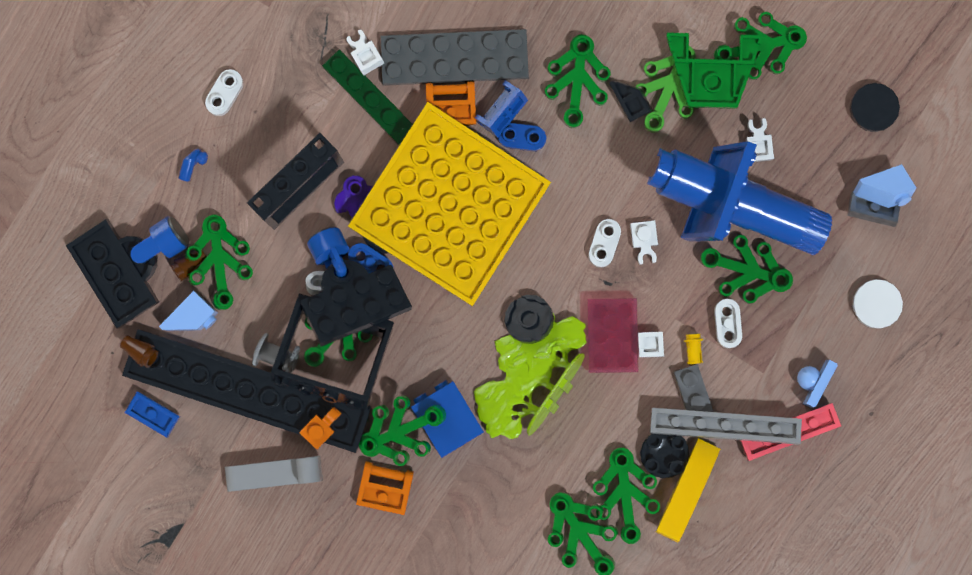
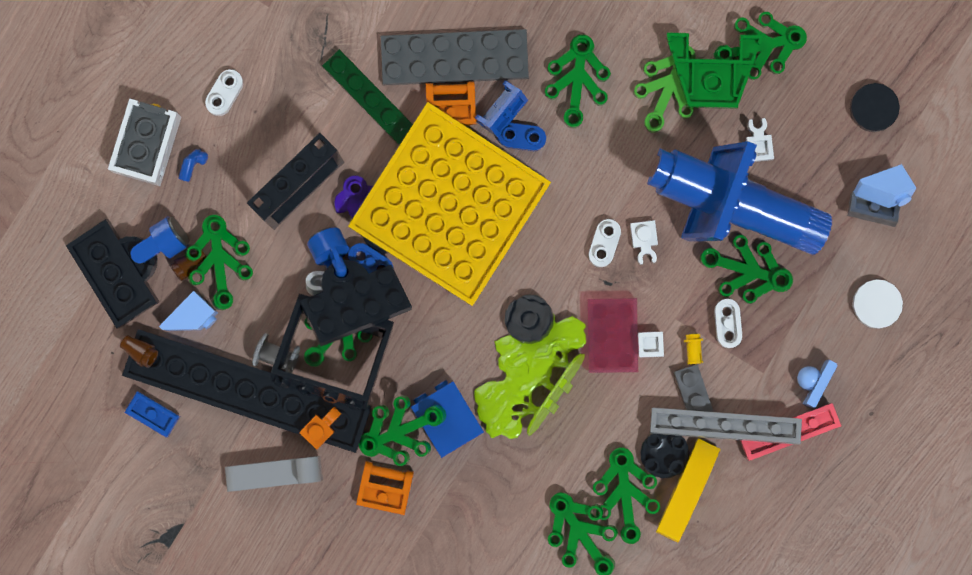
(144, 142): none -> dark grey piece
(365, 54): white plate -> none
(631, 99): black tile -> none

